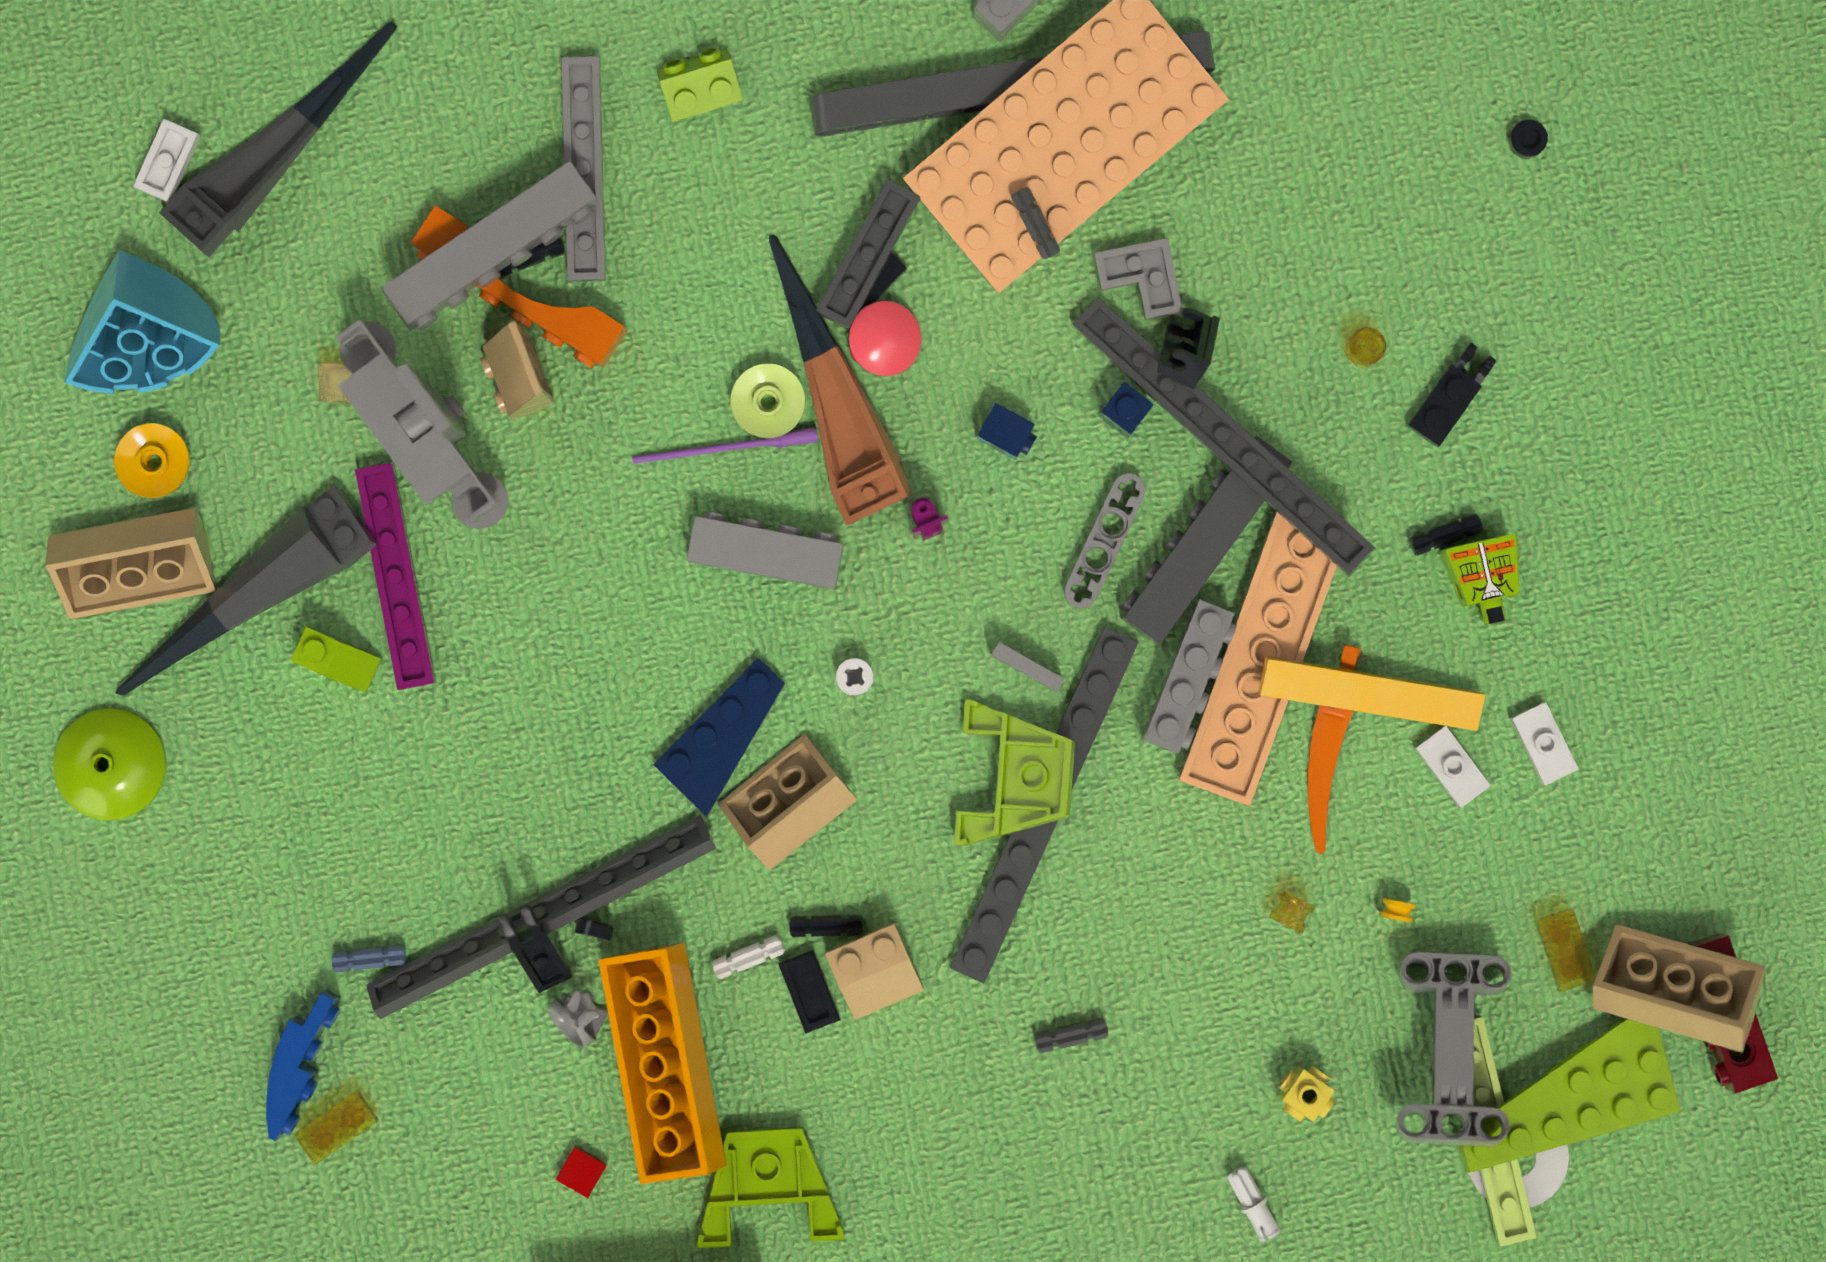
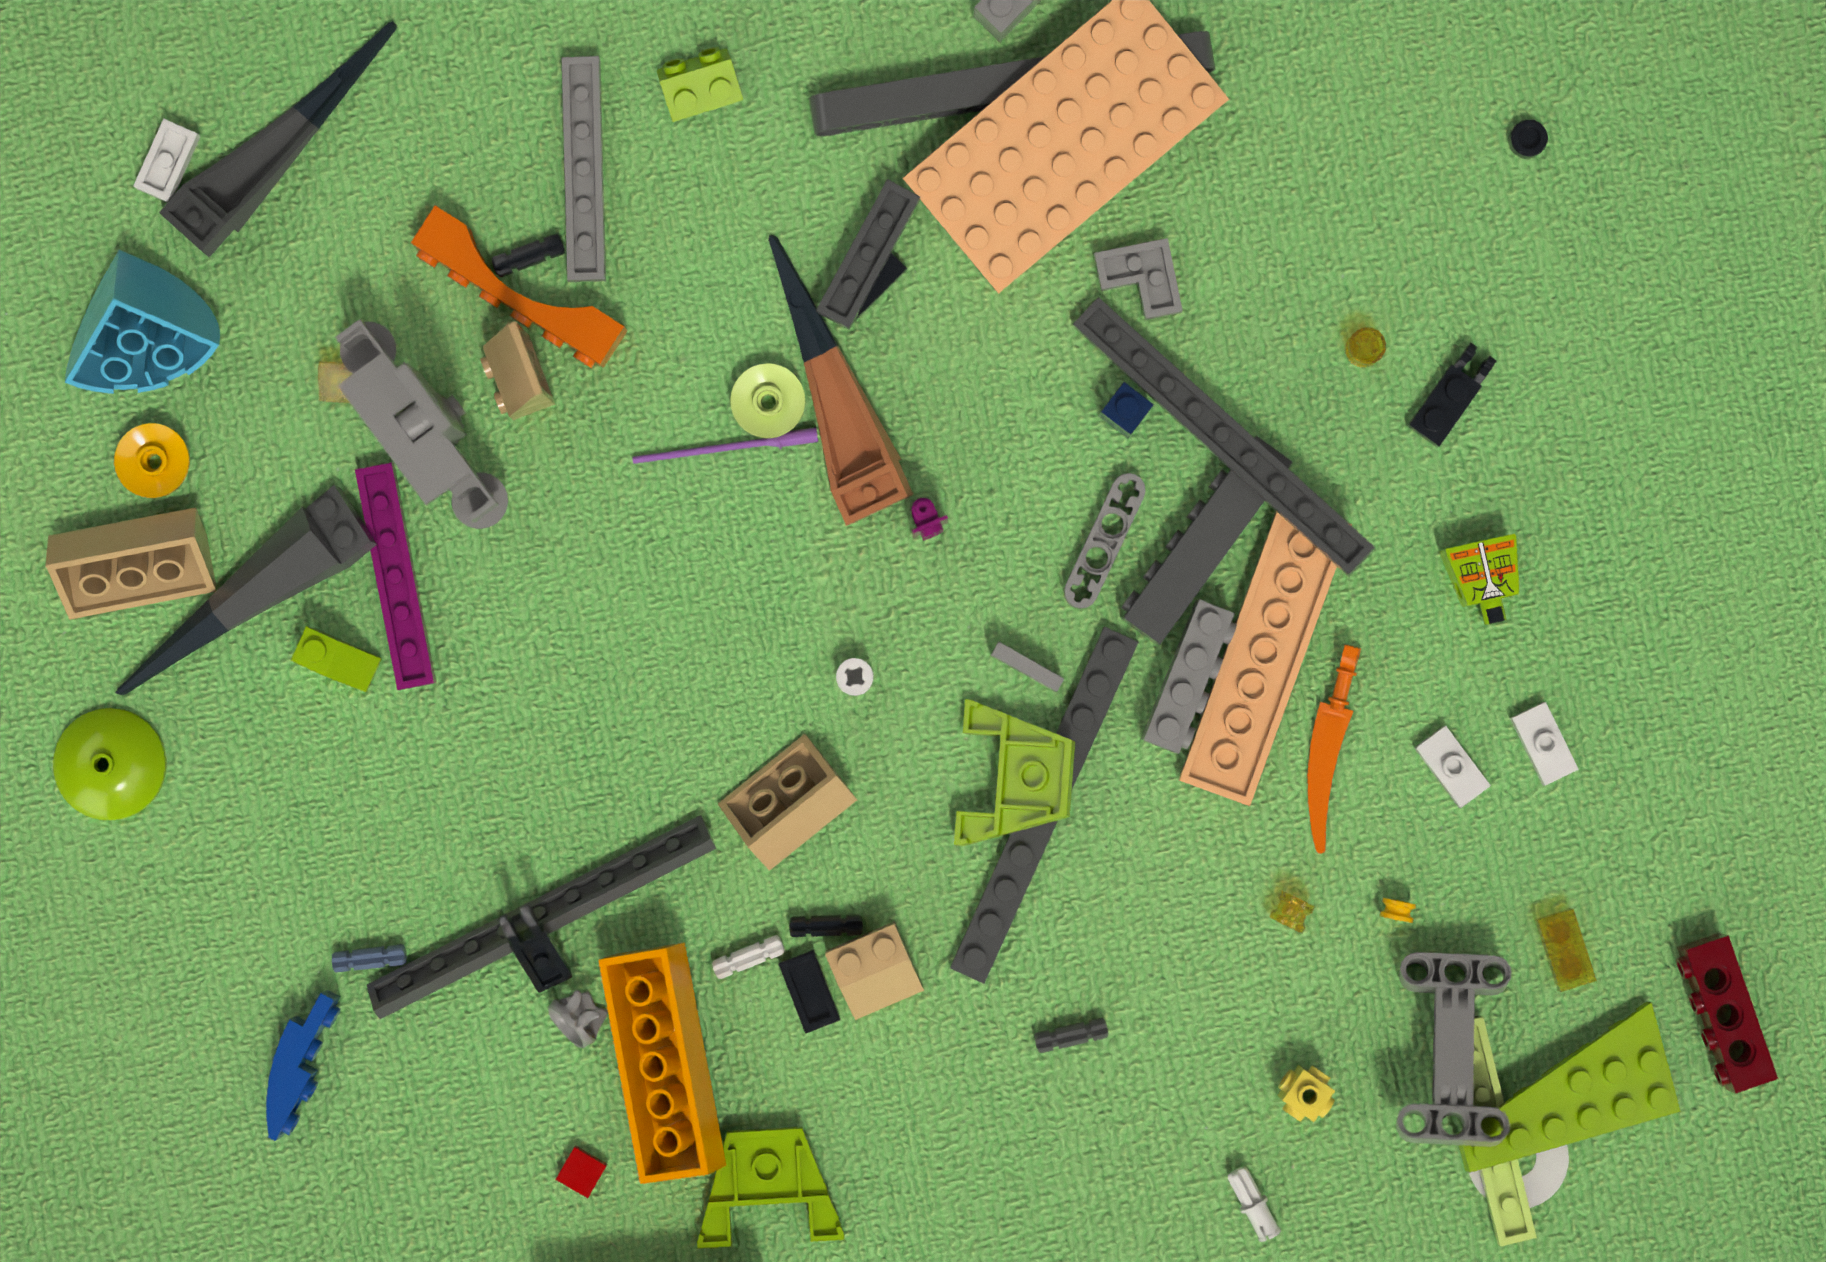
(336, 1127): clear yellow plate -> none
(490, 246): light grey brick -> none
(594, 929): black tile -> none
(714, 744): dark blue wing -> none
(765, 552): light grey brick -> none
(884, 338): coral dish -> none
(1007, 432): dark blue brick -> none
(1035, 223): dark grey axle -> none
(1187, 348): black hinge -> none
(1371, 693): yellow tile -> none
(1446, 534): black axle -> none
(1678, 987): tan slope -> none

